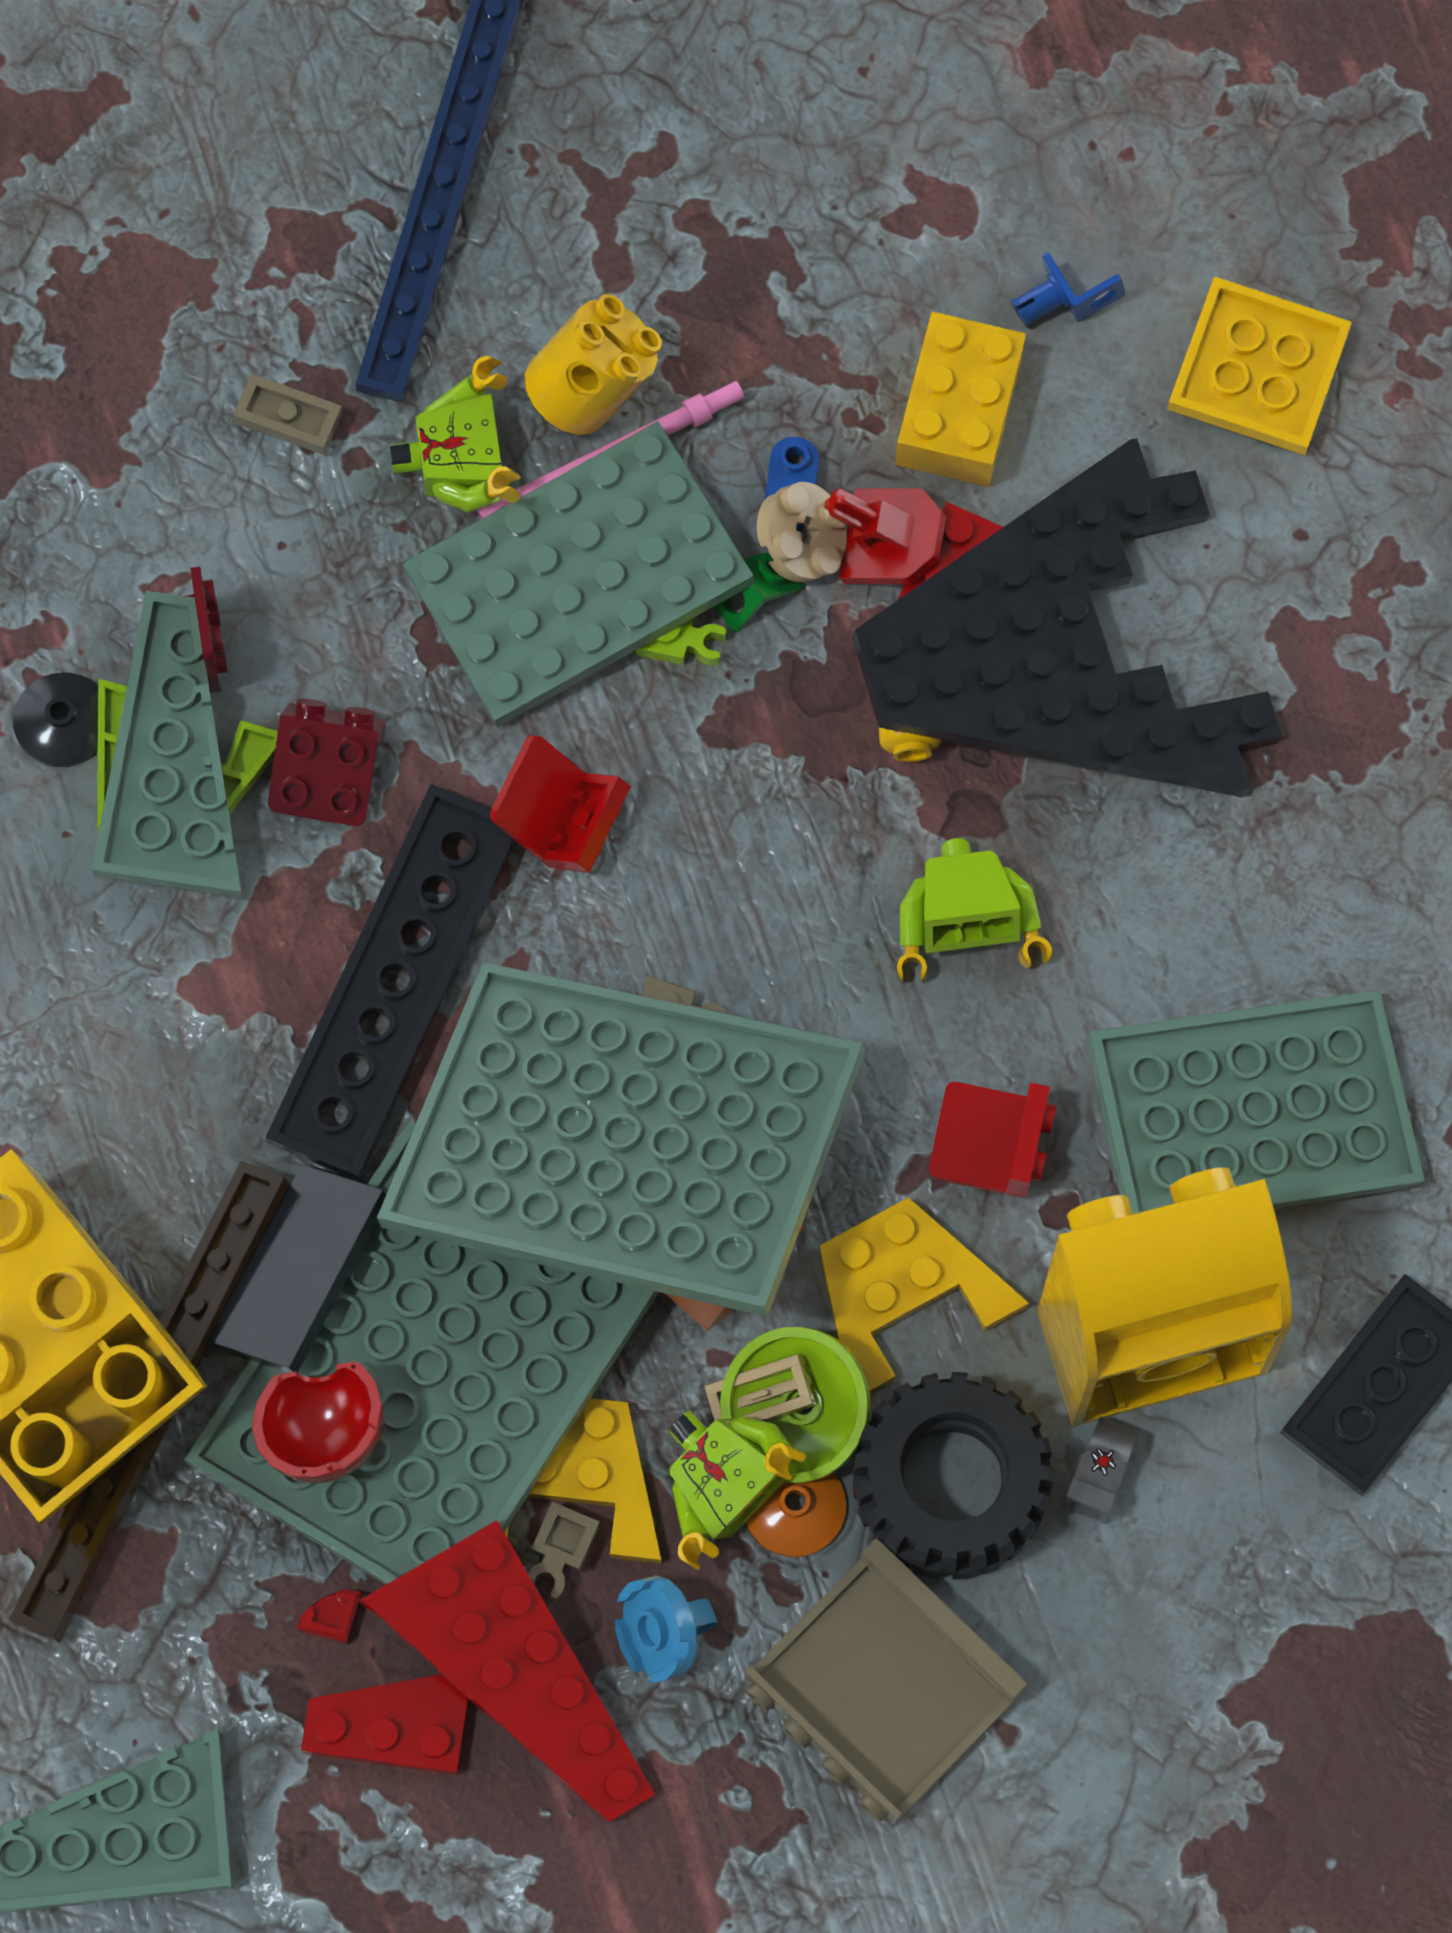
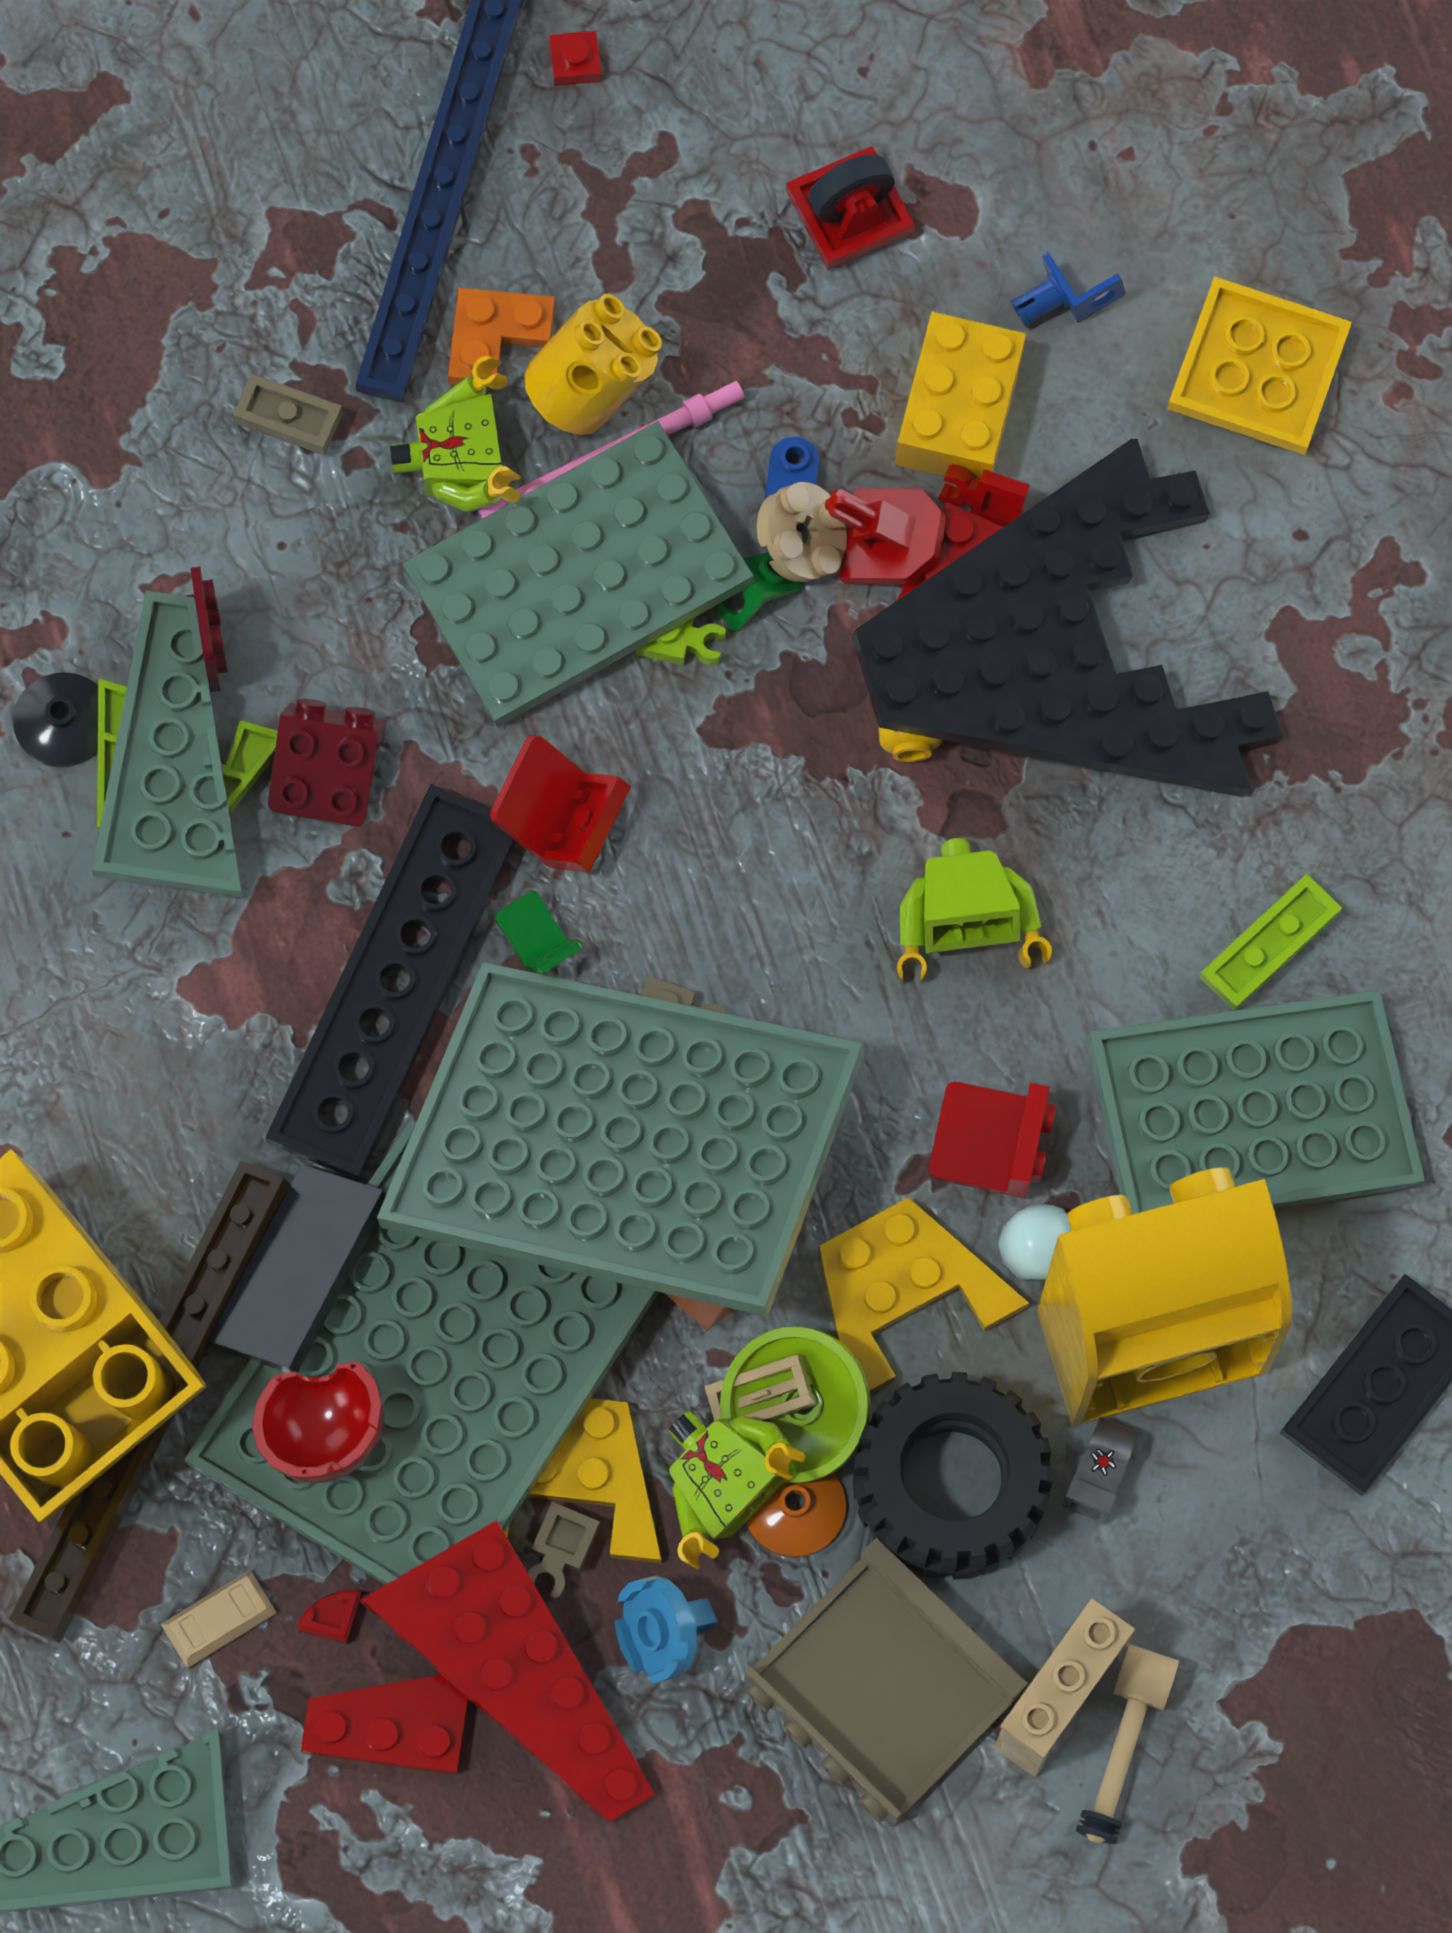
(218, 1619): none -> tan tile
(496, 318): none -> orange plate
(534, 933): none -> green bracket
(575, 58): none -> red plate
(850, 207): none -> red plate
(991, 496): none -> red plate
(1030, 1240): none -> light aqua hair
(1062, 1686): none -> tan window
(1145, 1683): none -> tan piece
(1270, 942): none -> lime plate

